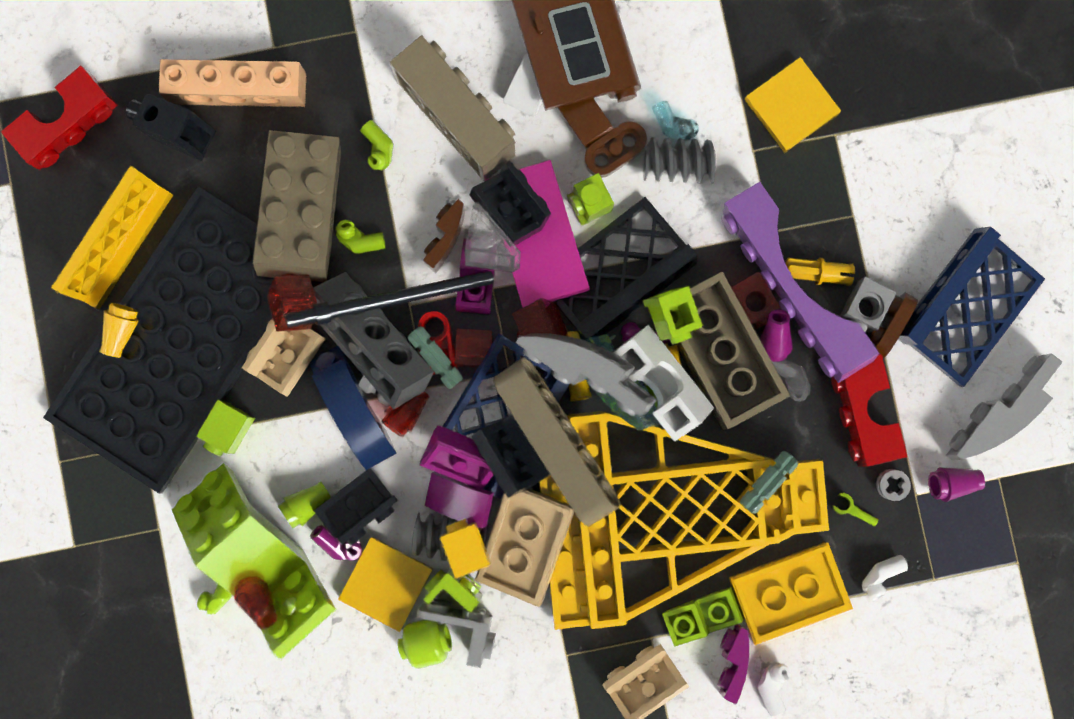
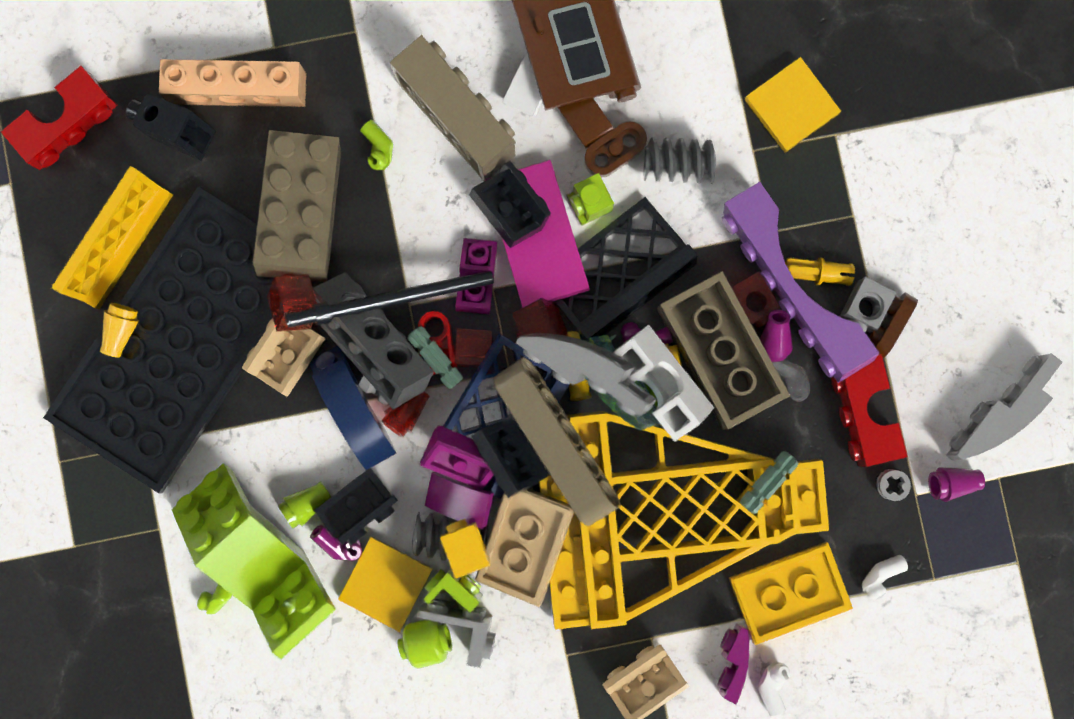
(224, 428): lime brick -> none
(255, 600): clear red cone -> none
(357, 241): lime arm -> none
(449, 225): reddish brown slope -> none
(488, 244): clear slope -> none
(674, 126): clear light blue arm -> none
(684, 314): lime brick -> none
(702, 616): lime slope -> none
(855, 511): lime hand -> none
(954, 281): dark blue fence -> none

